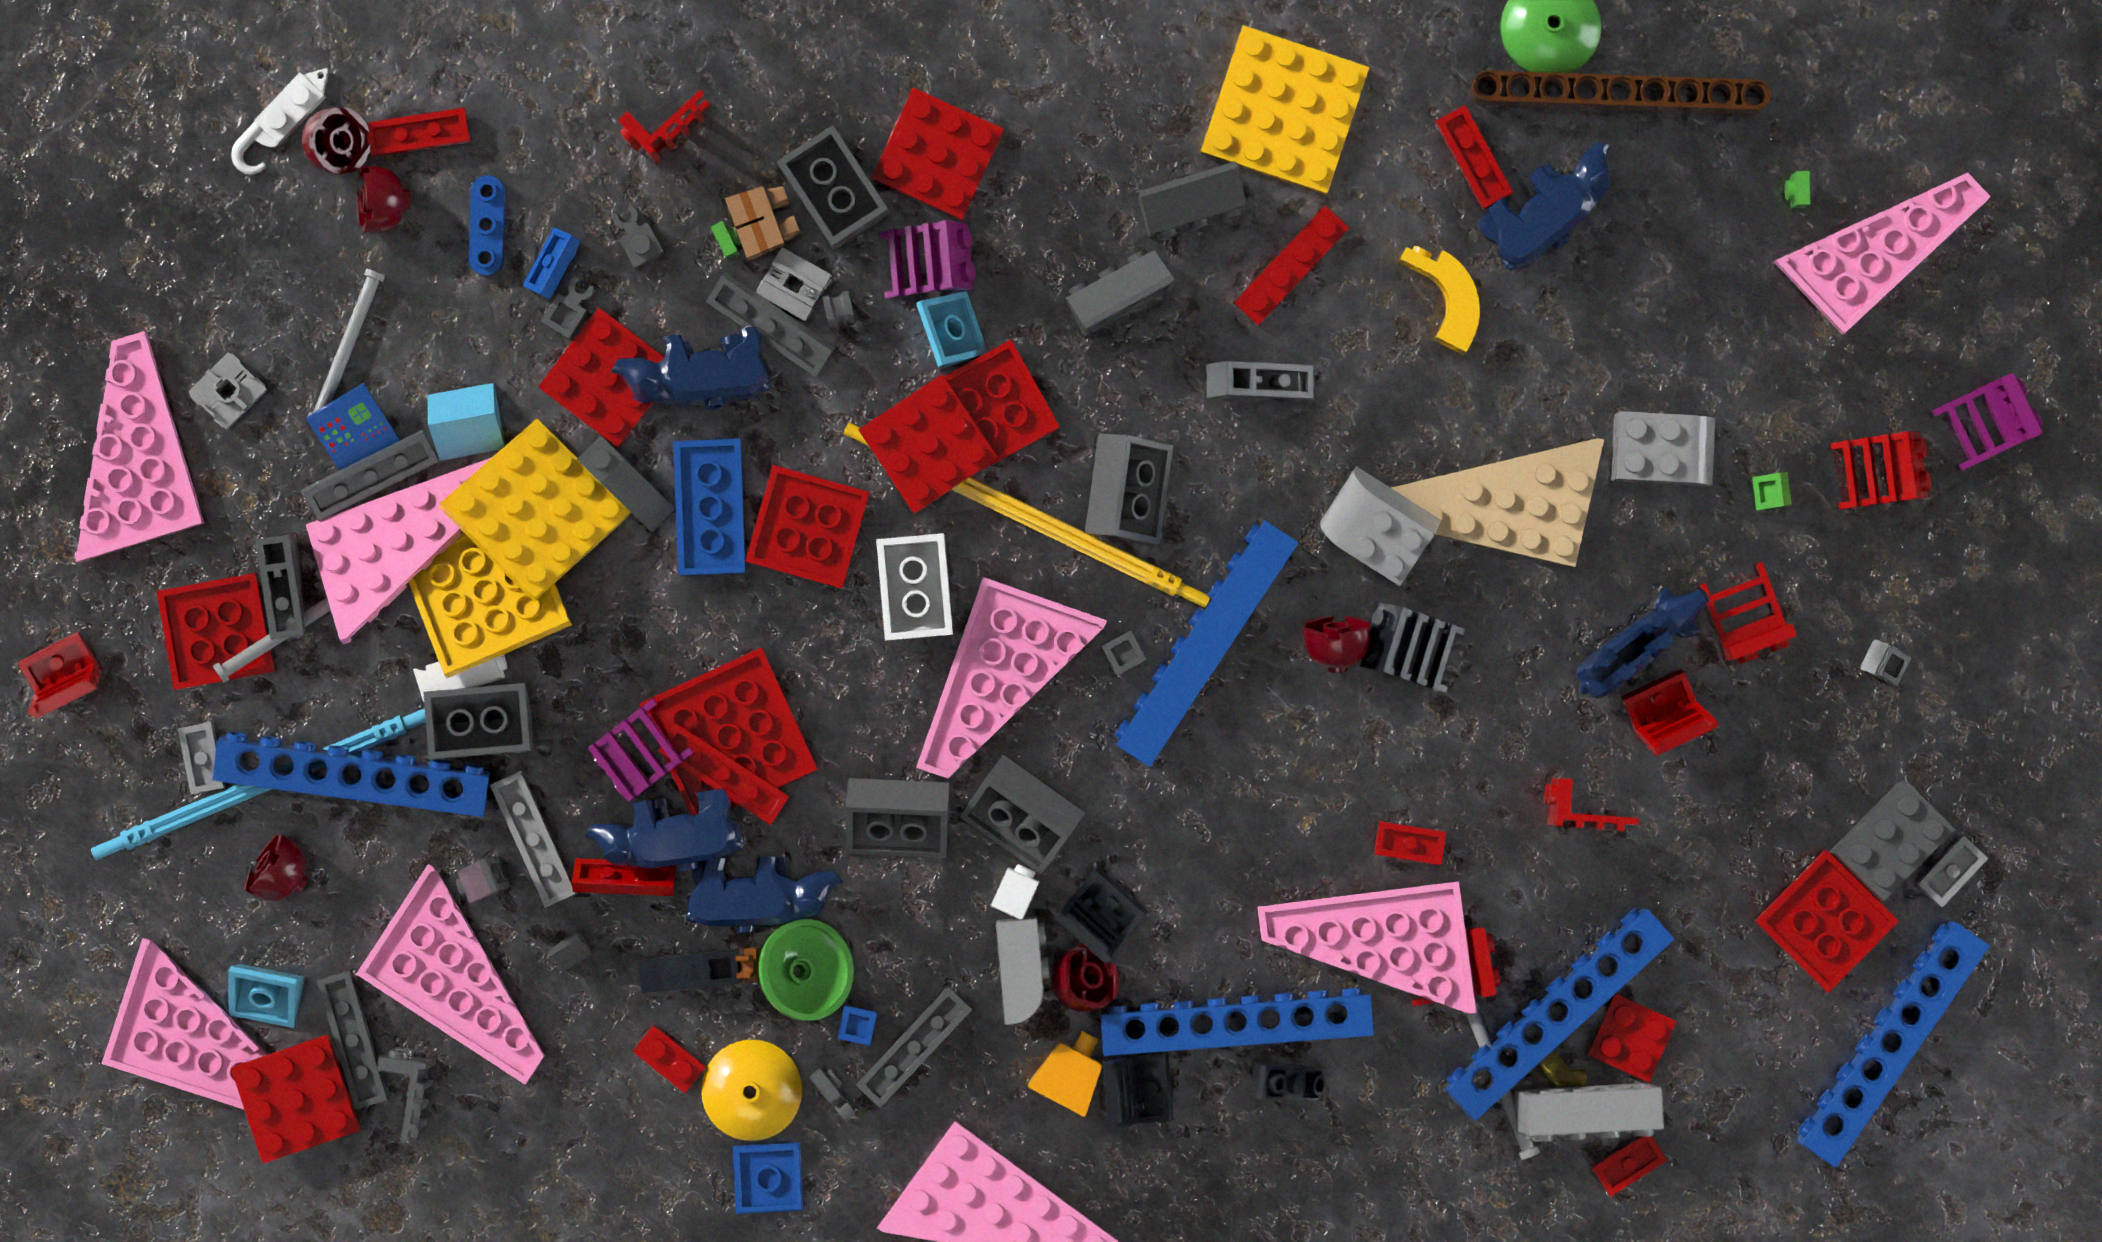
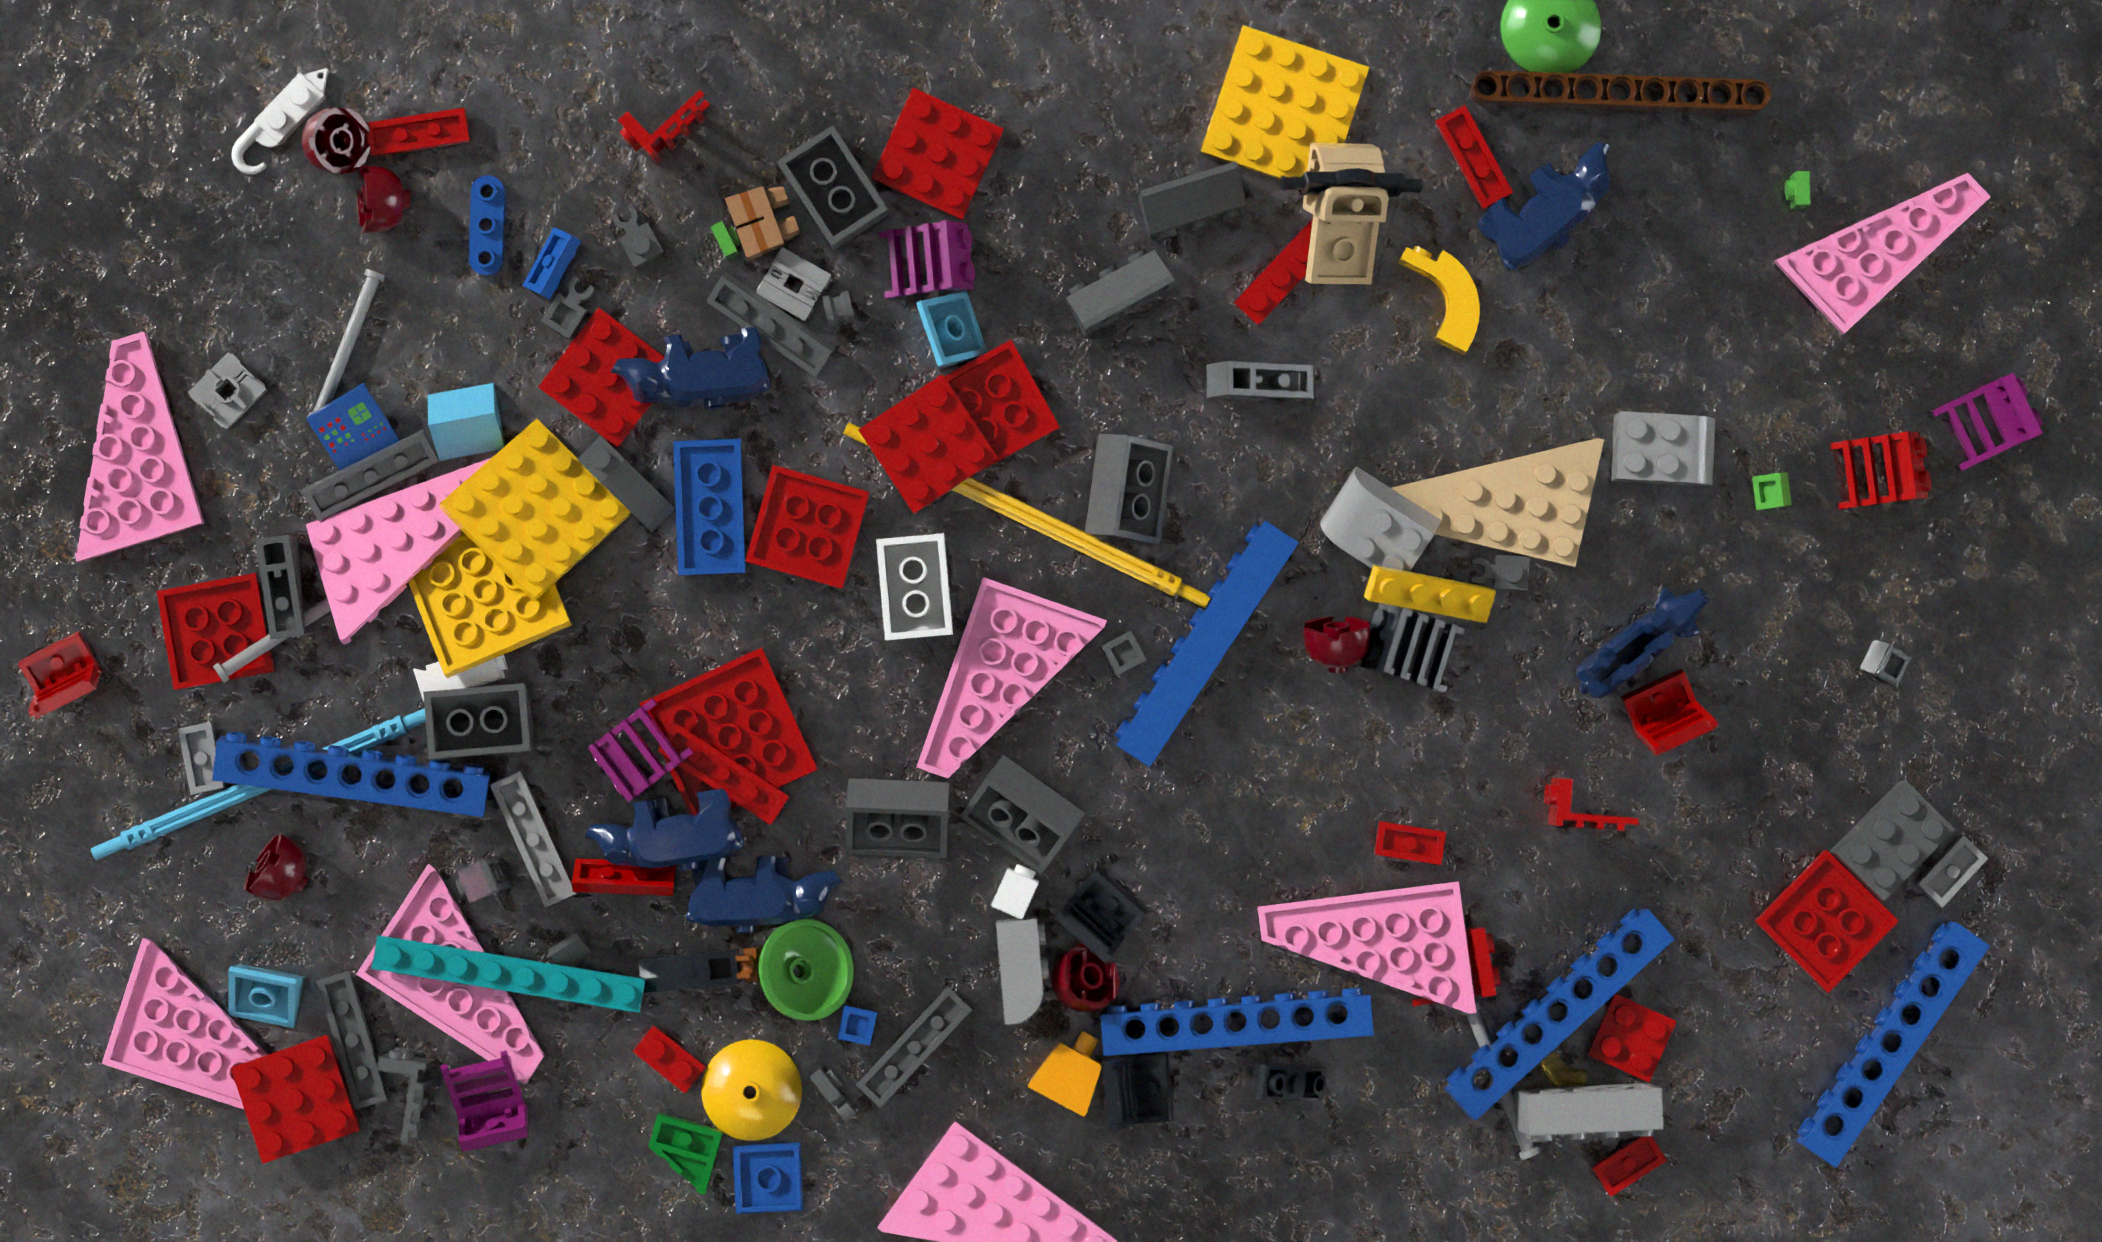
(490, 1116): none -> magenta plate
(508, 973): none -> teal plate
(687, 1148): none -> green wing
(1348, 199): none -> tan piece
(1429, 594): none -> yellow plate
(1506, 572): none -> dark grey plate
(1750, 638): red plate -> none

